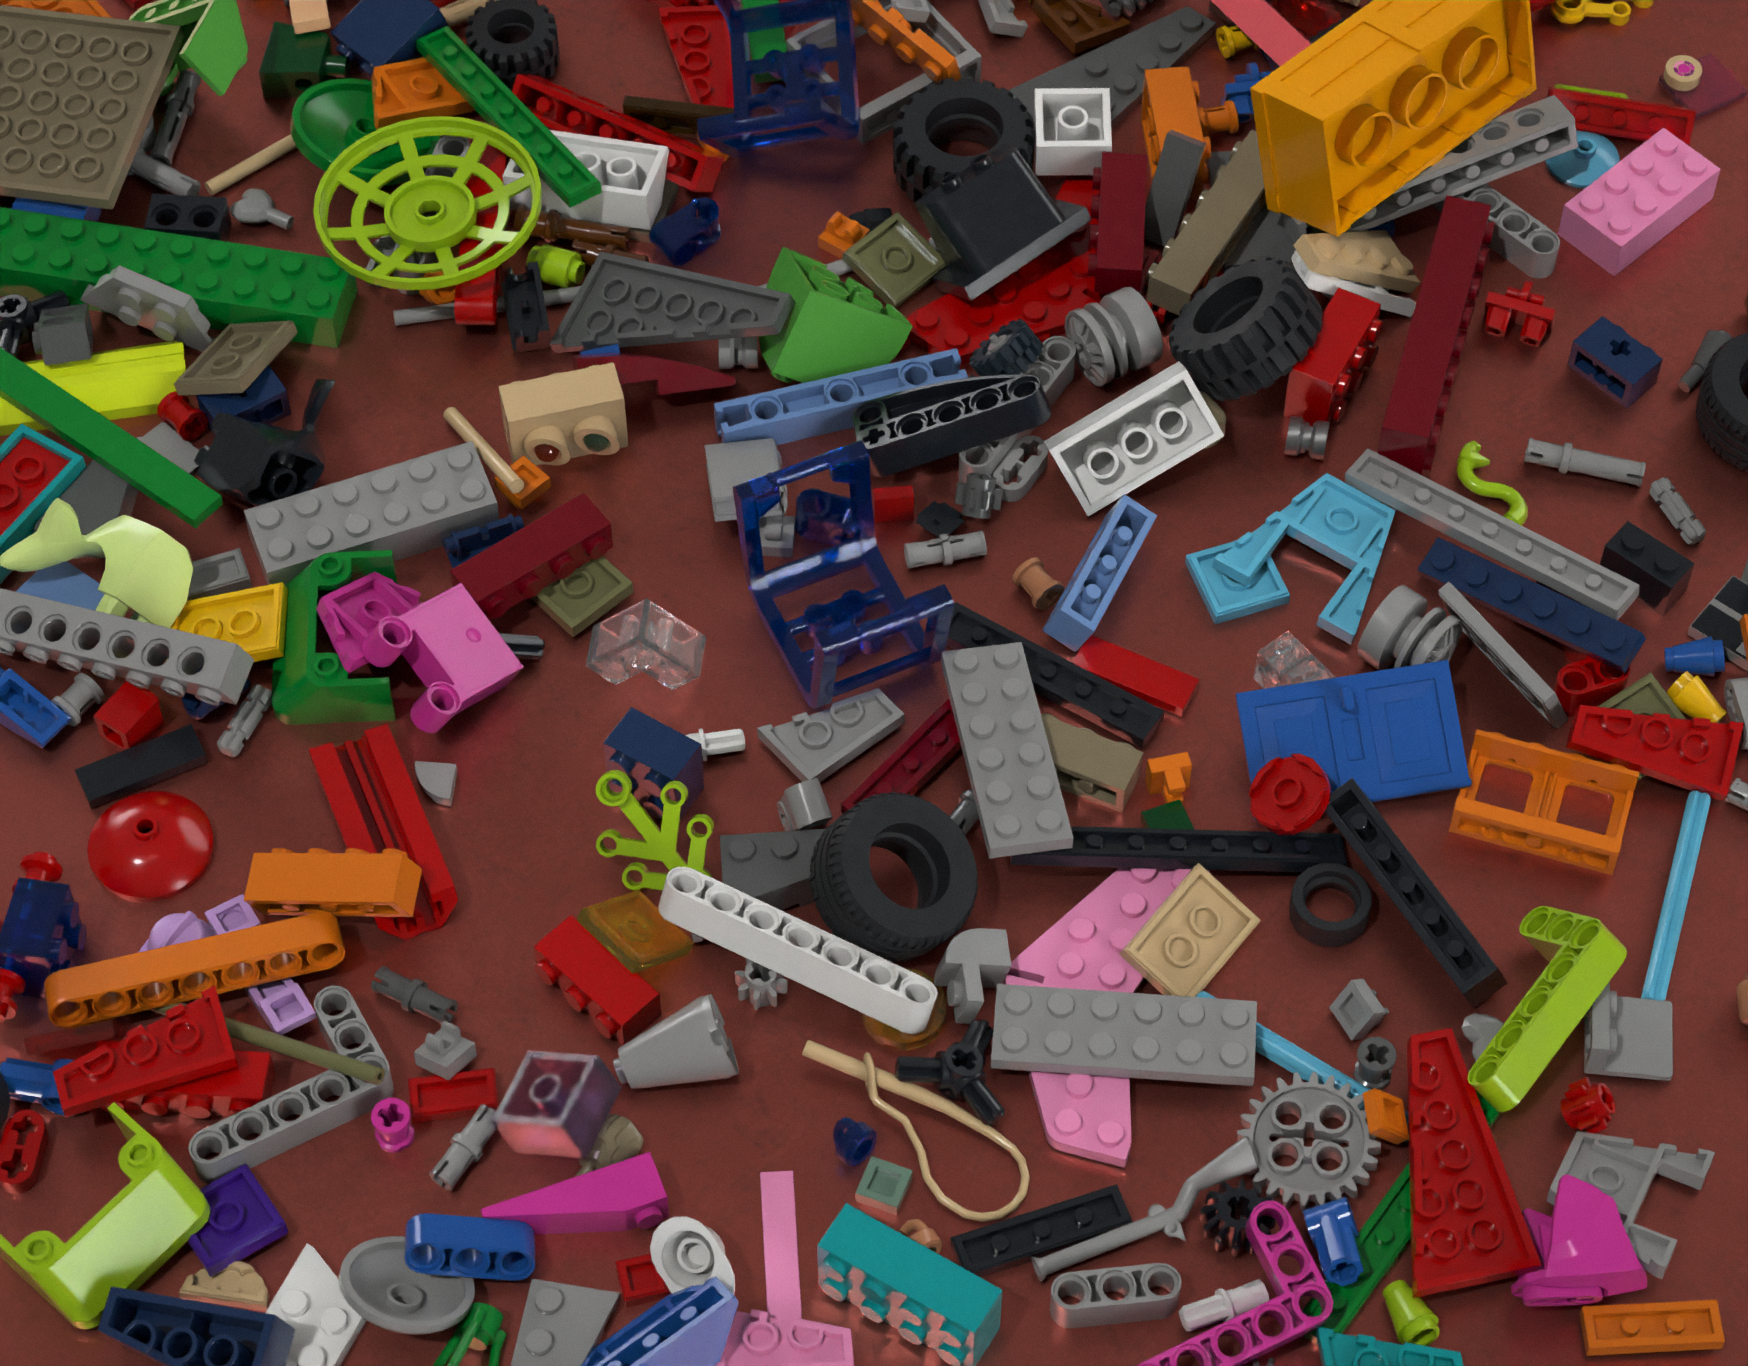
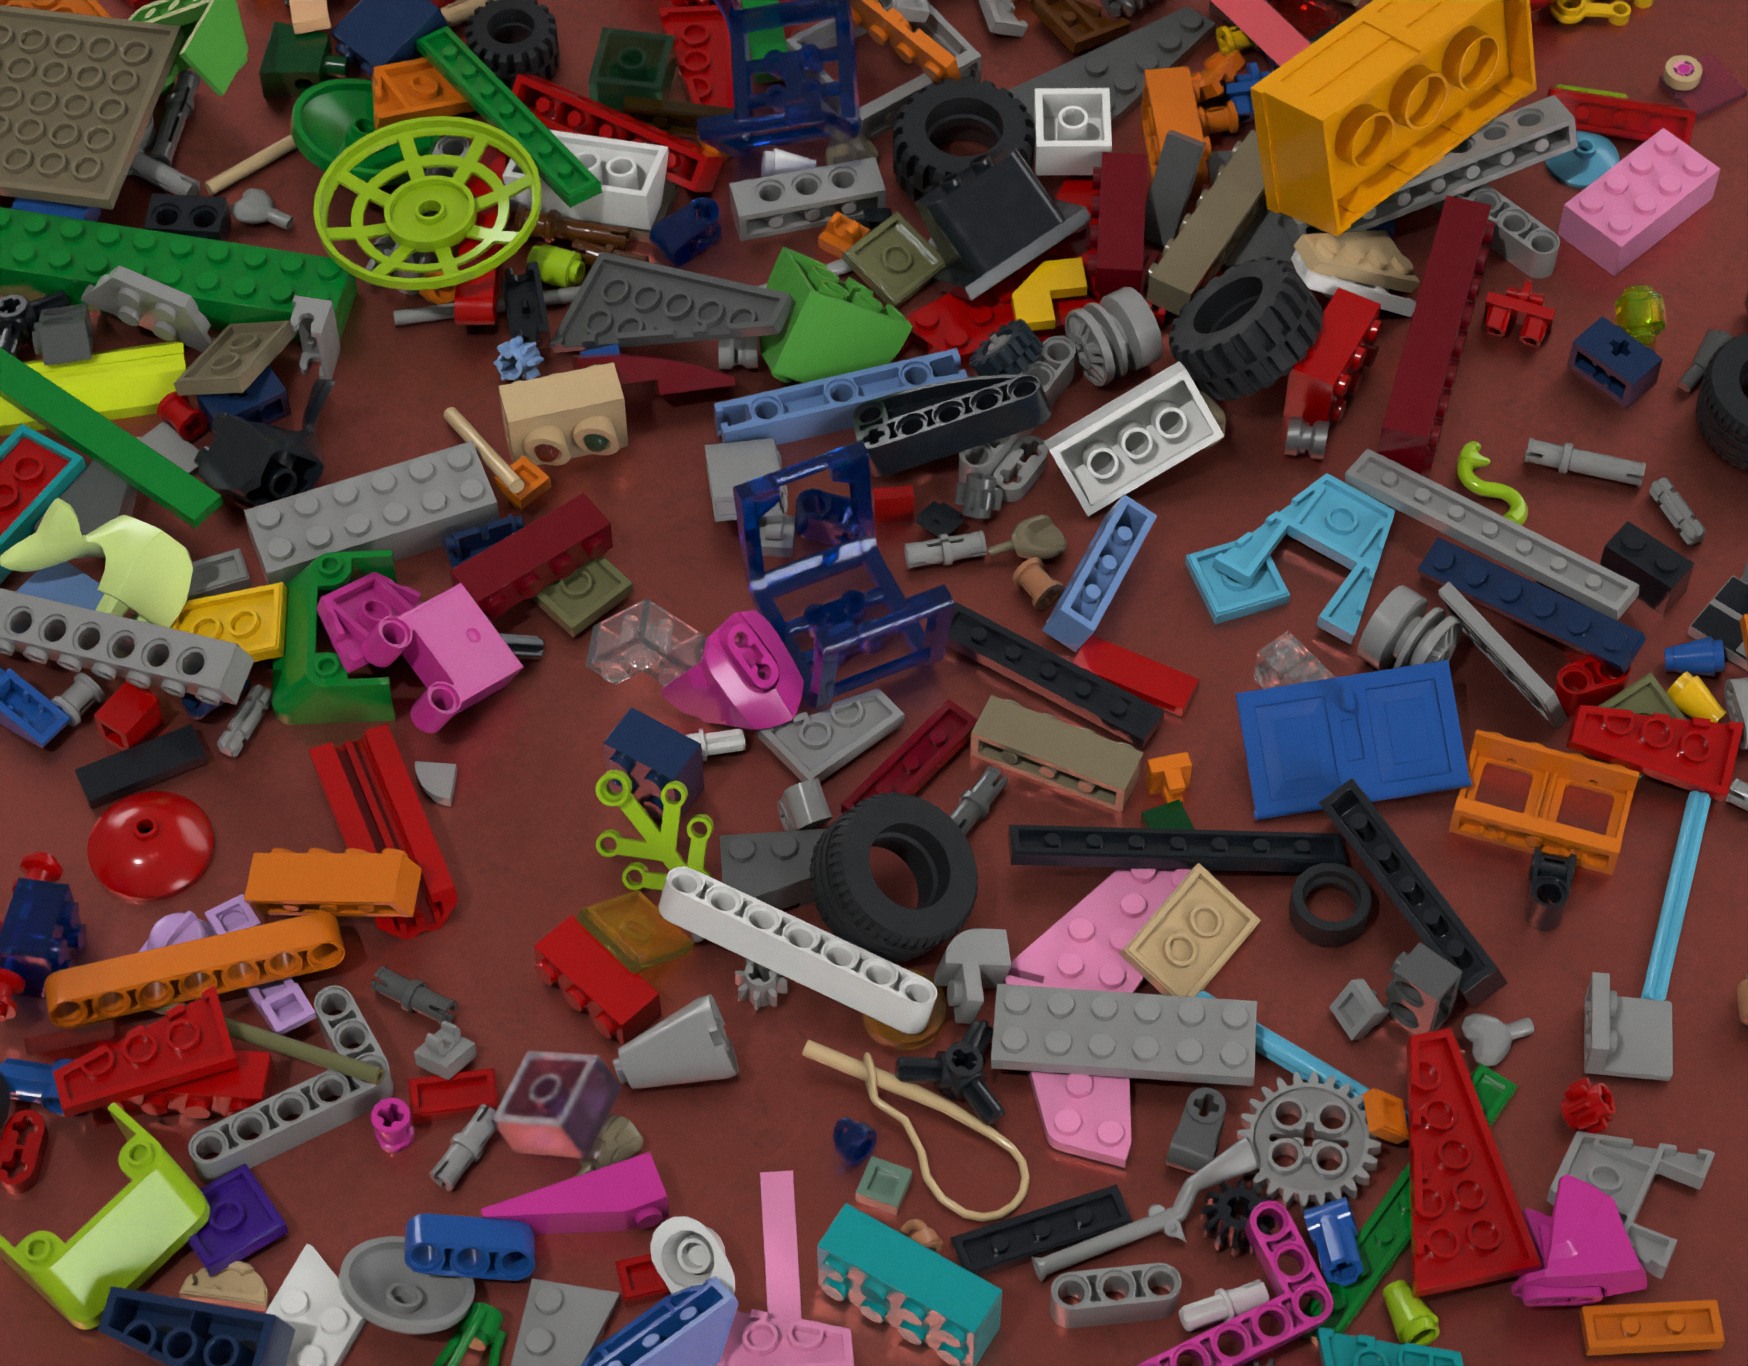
(317, 334): none -> light grey hinge
(518, 360): none -> light blue gear
(632, 66): none -> clear green brick
(740, 679): none -> dark pink piece
(784, 162): none -> white cone
(805, 198): none -> light grey brick
(850, 150): none -> dark tan piece
(1006, 750): light grey plate -> none
(1033, 538): none -> dark tan piece
(1049, 281): none -> yellow tile
(1198, 1137): none -> dark grey piece
(1217, 69): none -> orange wing
(1289, 794): red tile -> none
(1375, 1063): dark grey bush -> none
(1422, 990): none -> dark grey brick
(1549, 882): none -> black piece
(1581, 965): lime beam -> none
(1641, 313): none -> clear neon green head

